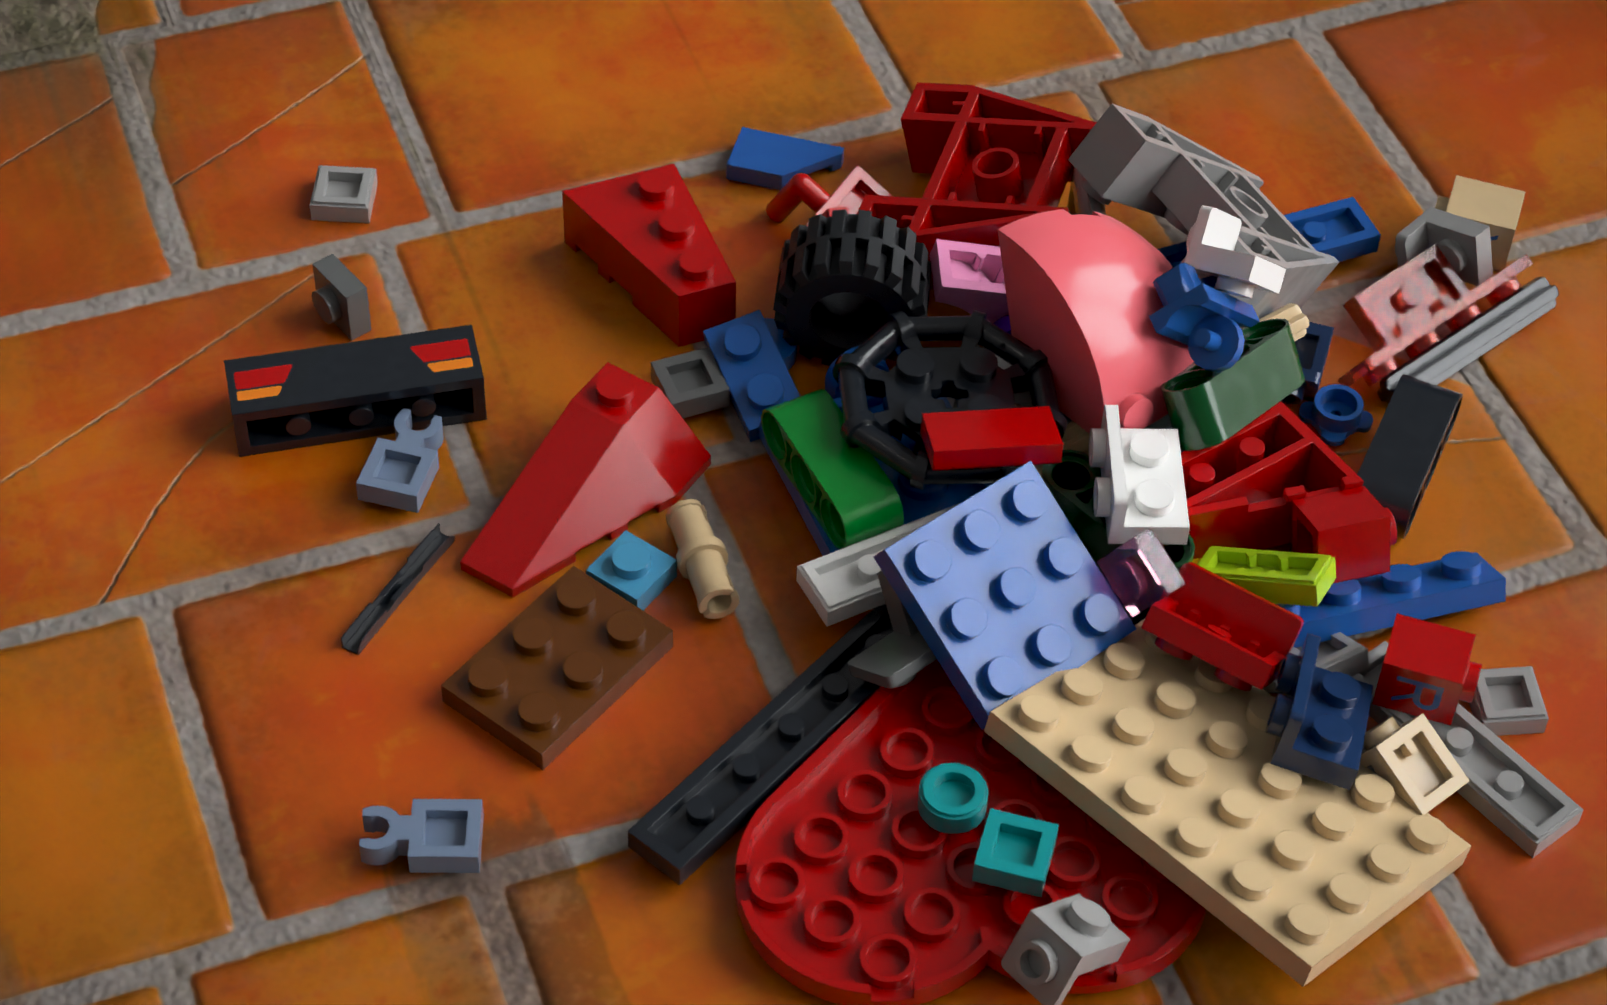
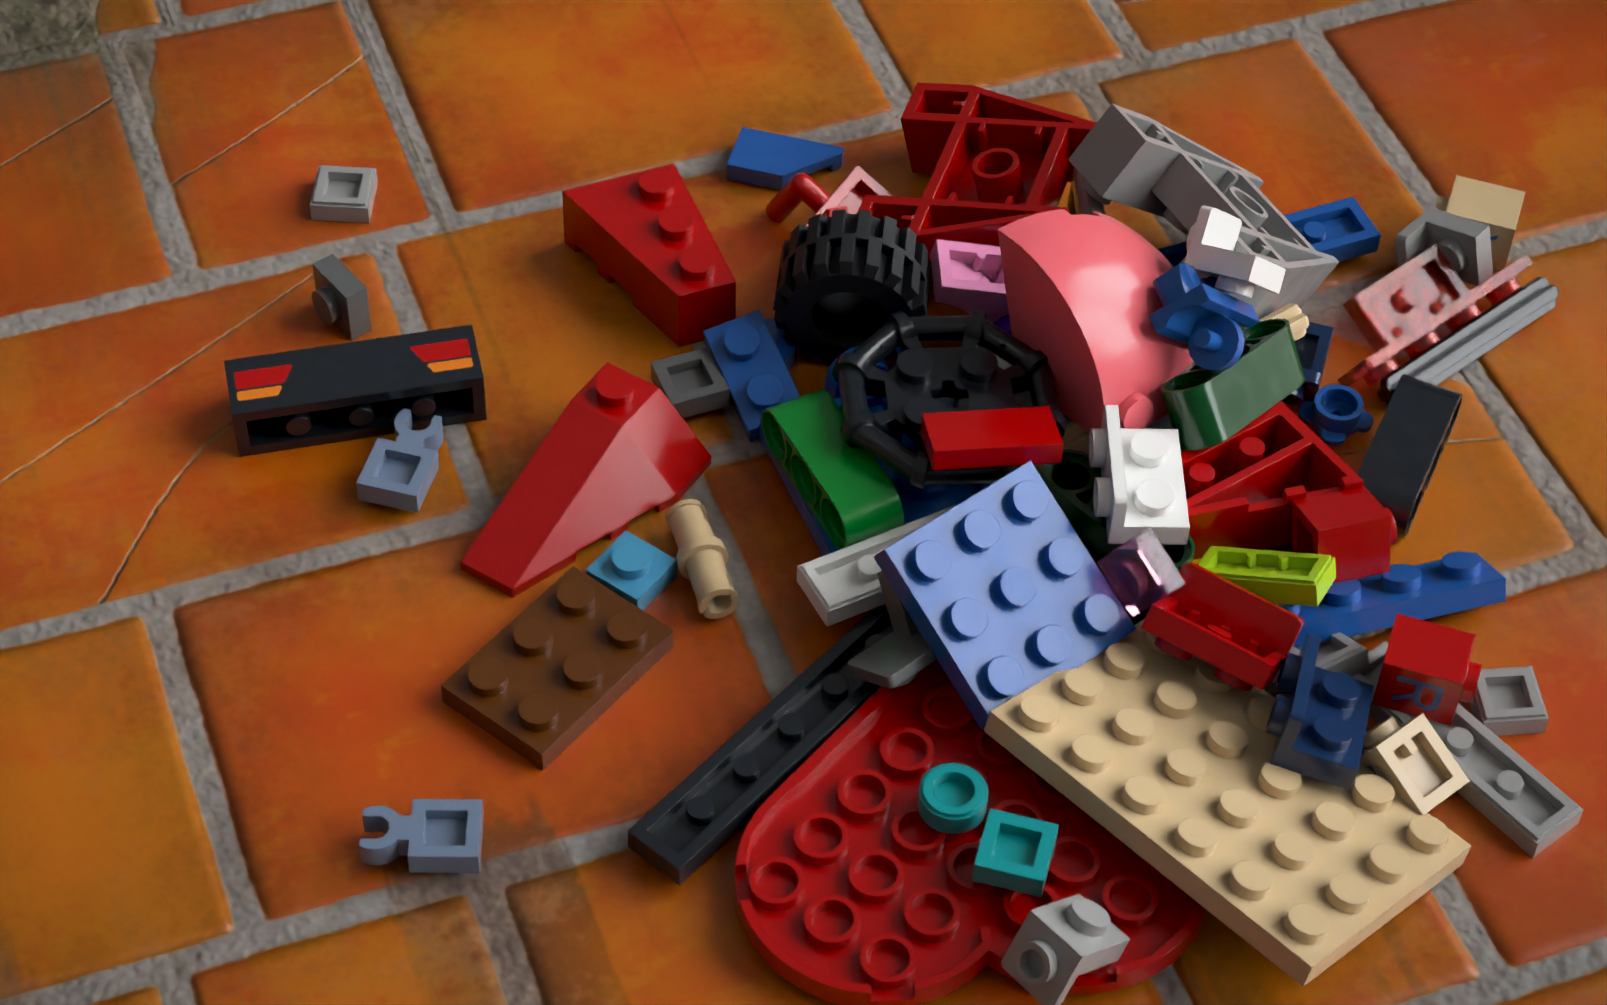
(393, 594): black piece -> none

